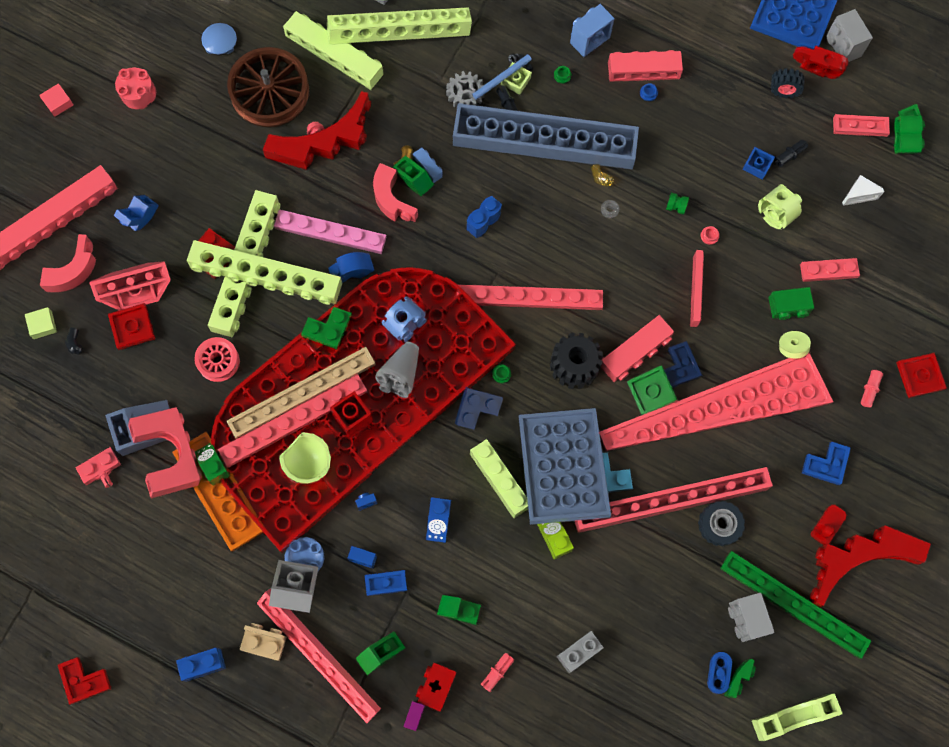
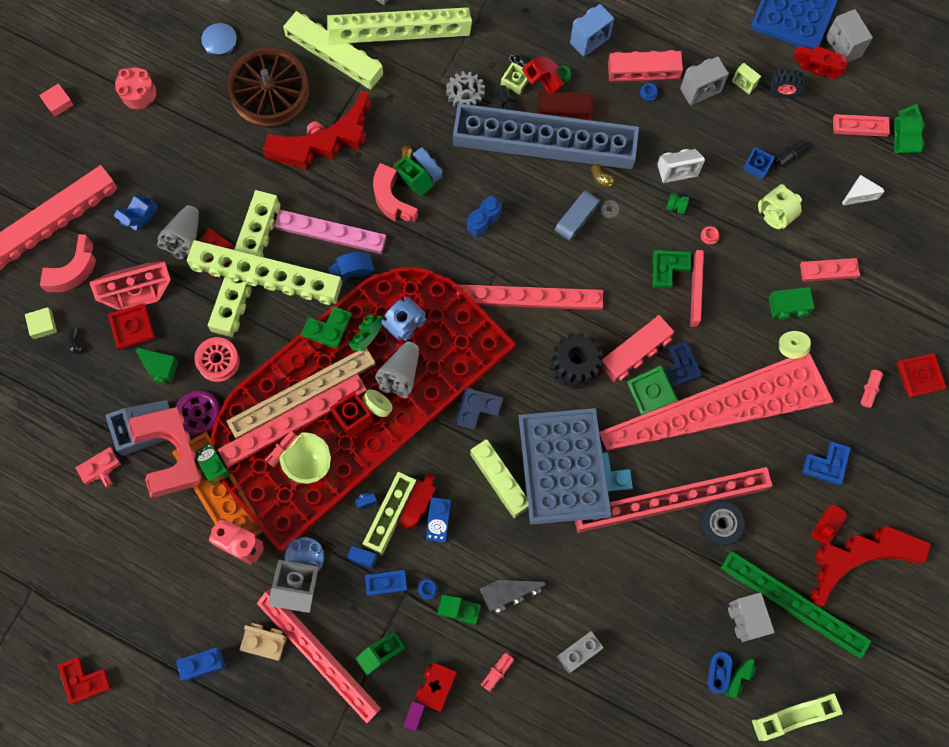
(158, 365): none -> green slope
(180, 233): none -> light grey cone
(204, 397): none -> magenta plate
(236, 541): none -> coral piece
(273, 458): none -> coral axle
(369, 330): none -> green slope
(377, 403): none -> yellowish green piece
(389, 514): none -> yellowish green brick
(417, 503): none -> red piece
(427, 589): none -> blue plate
(498, 79): medium blue bar -> none
(501, 373): green plate -> none
(506, 591): none -> flat silver slope
(543, 70): none -> red brick
(556, 539): lime slope -> none
(566, 105): none -> clear red brick
(577, 215): none -> sand blue beam
(665, 262): none -> green plate
(680, 165): none -> white slope
(704, 80): none -> light grey brick
(746, 78): none -> yellowish green piece

